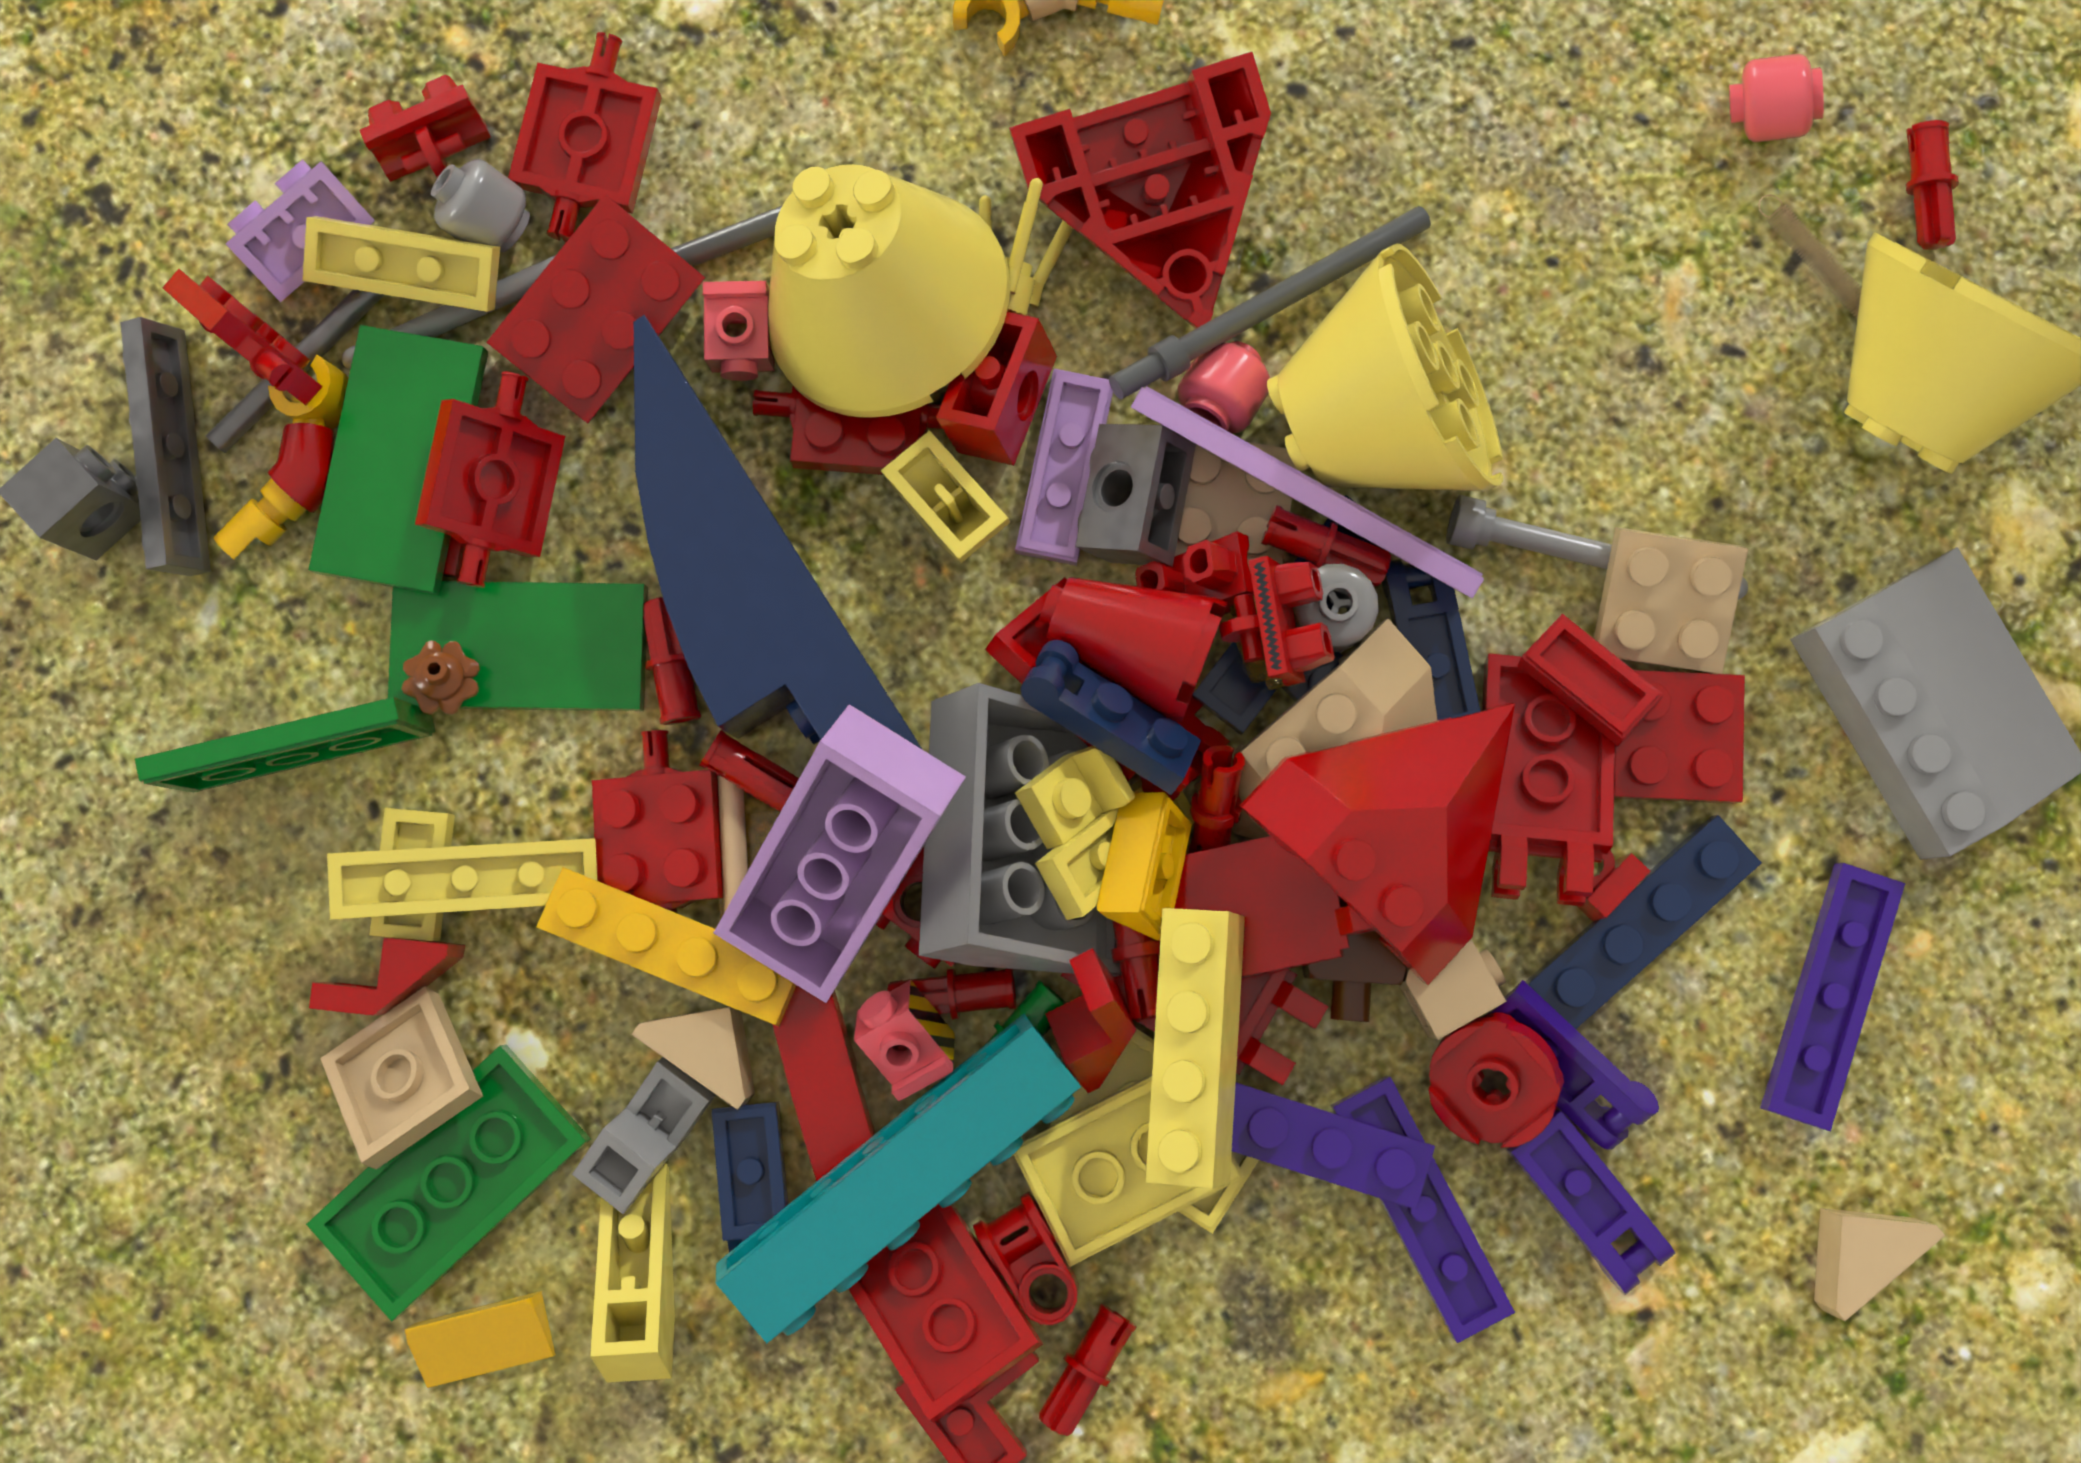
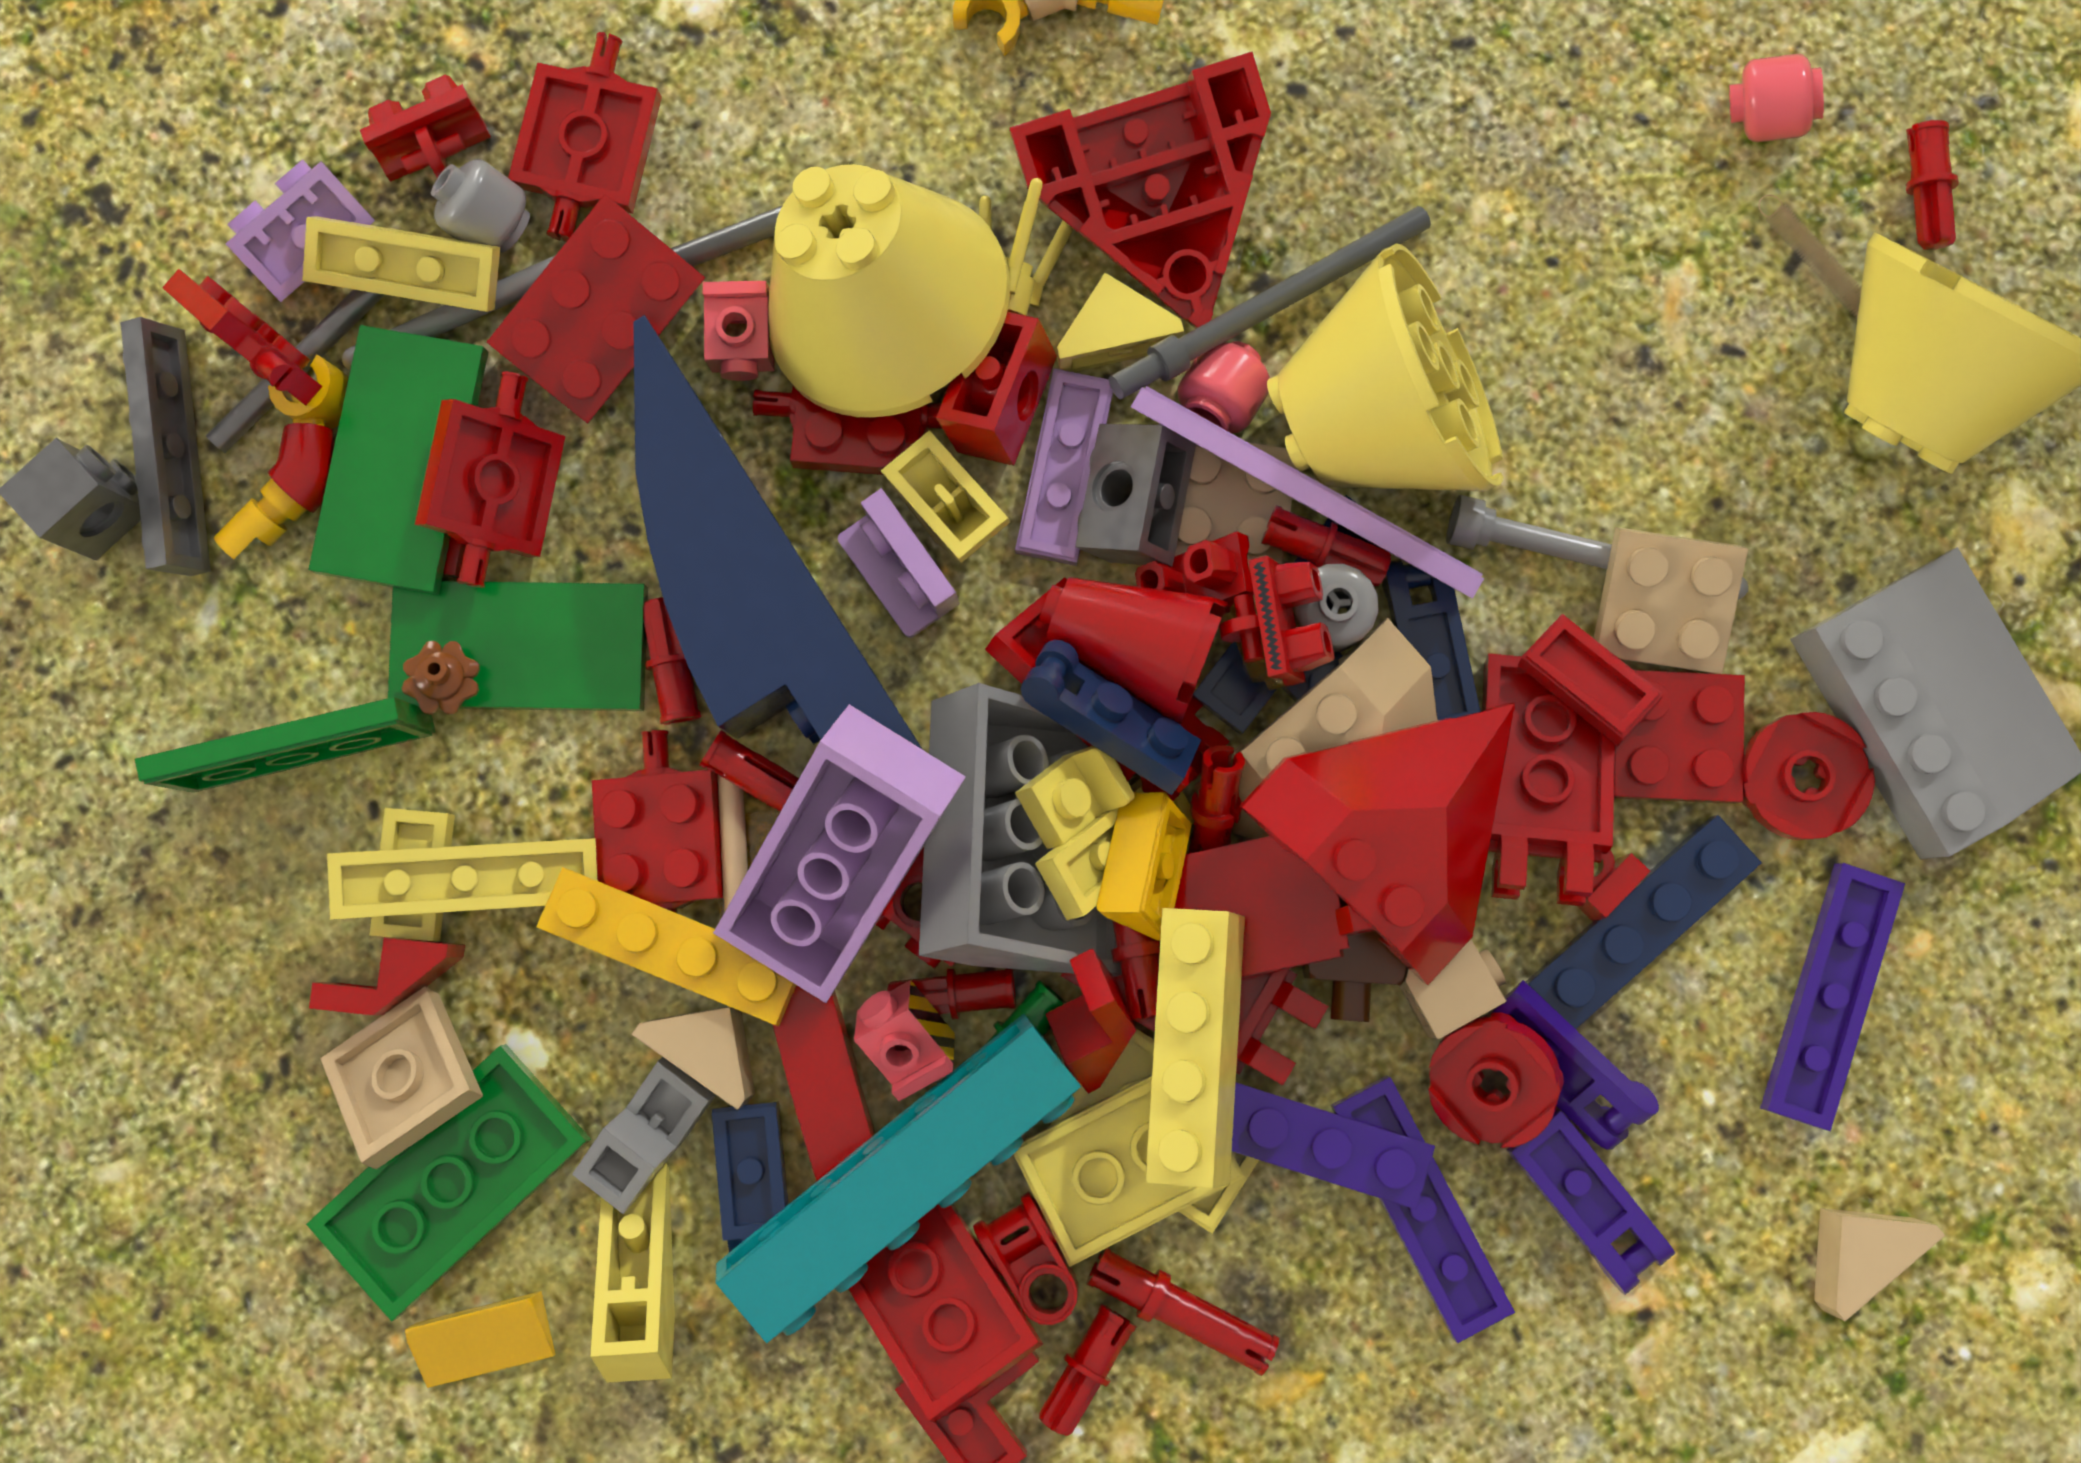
(897, 566): none -> lavender bracket
(1114, 328): none -> light yellow slope
(1160, 1299): none -> red pin
(1840, 765): none -> red plate

